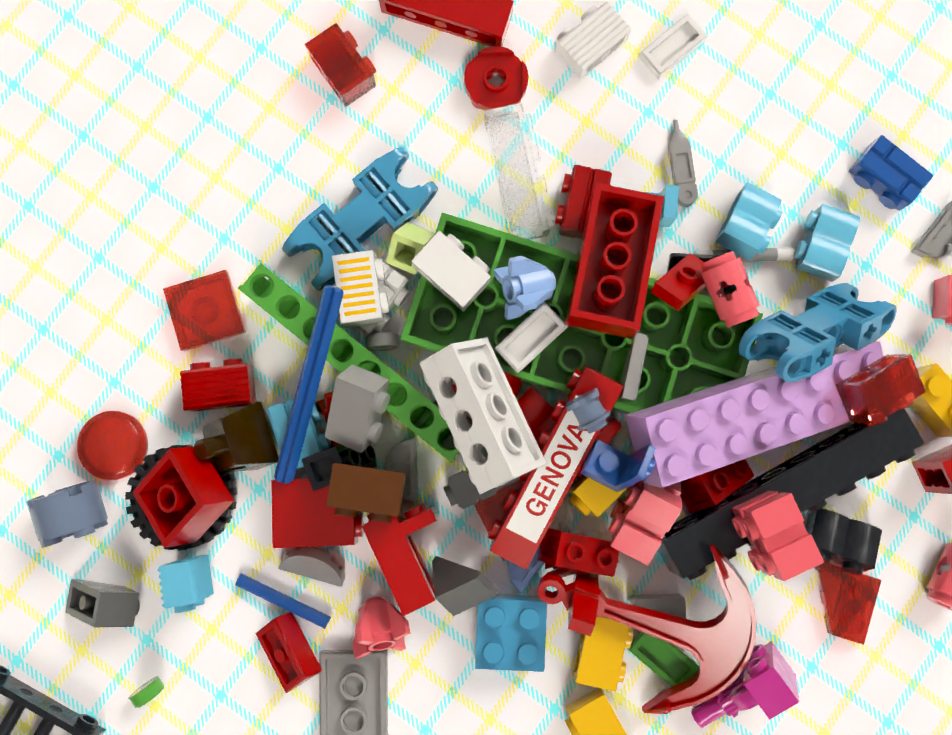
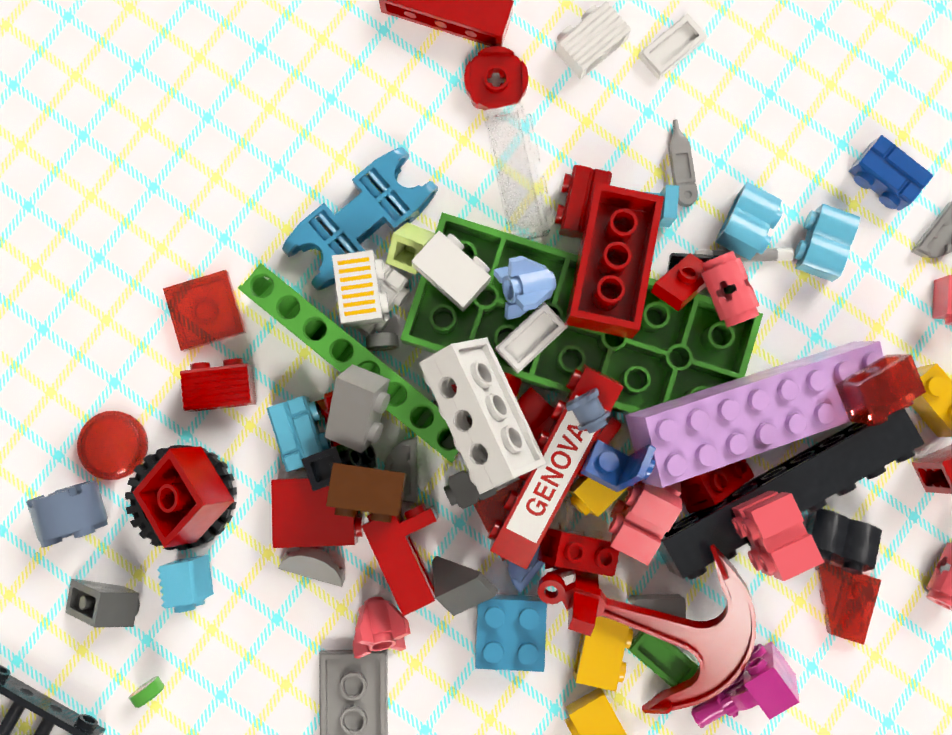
(238, 441): dark brown torso -> none
(283, 601): blue bar -> none
(288, 651): red slope -> none
(308, 383): blue axle -> none
(341, 64): clear red brick -> none
(633, 367): light grey tile -> none
(808, 340): dark azure piece -> none

